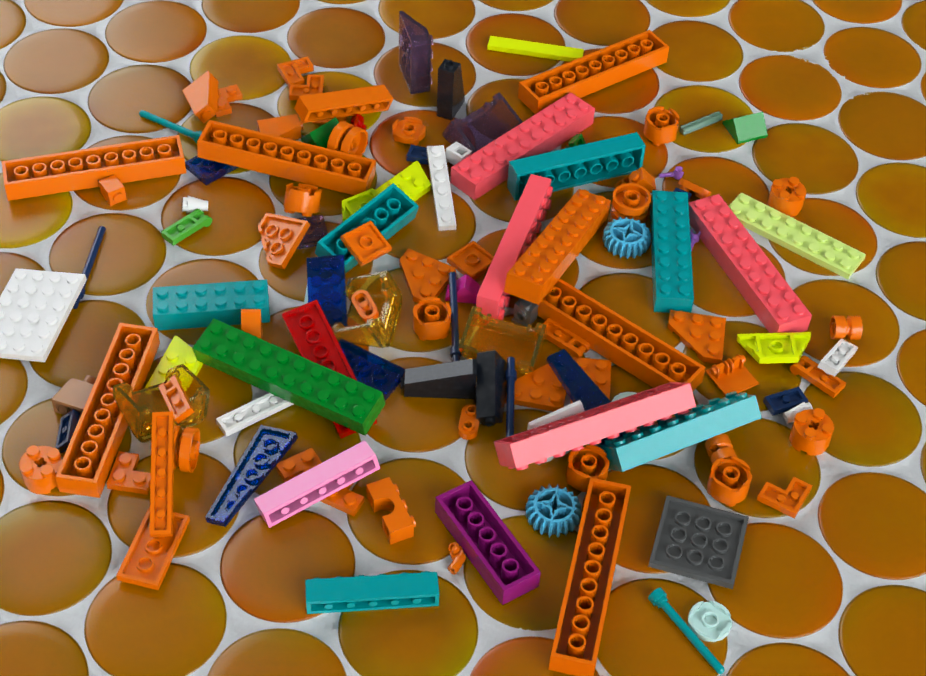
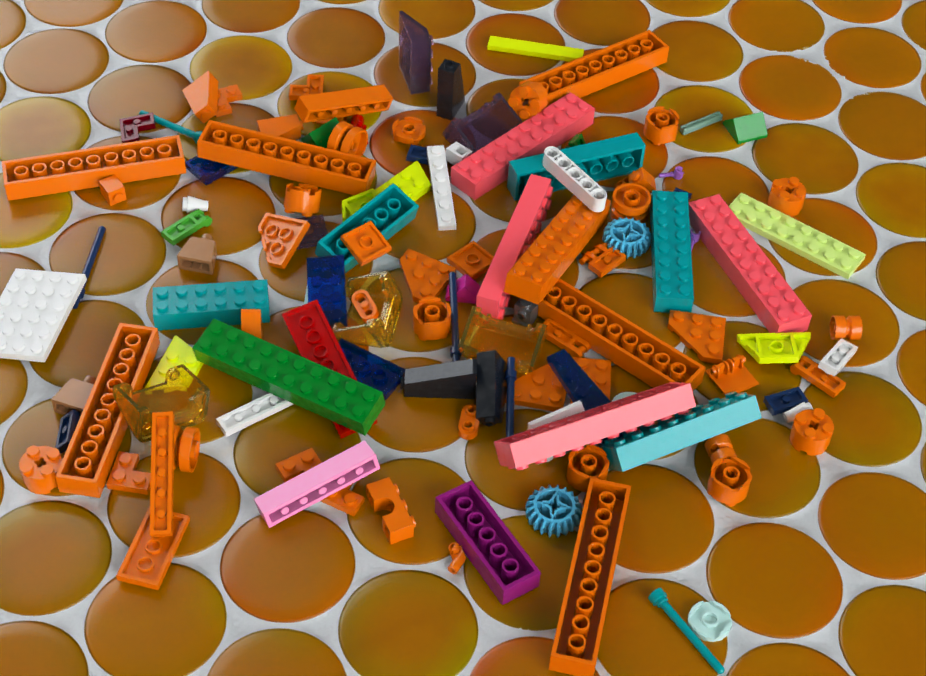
(133, 125): none -> plate
(176, 398): orange plate -> none
(198, 254): none -> medium nougat torso
(256, 463): clear blue wing -> none
(292, 70): orange plate -> none
(372, 592): teal brick -> none
(528, 99): none -> orange brick
(574, 179): none -> white beam
(605, 261): none -> orange plate
(687, 186): orange plate -> none
(699, 542): dark grey plate -> none
(788, 500): orange plate -> none

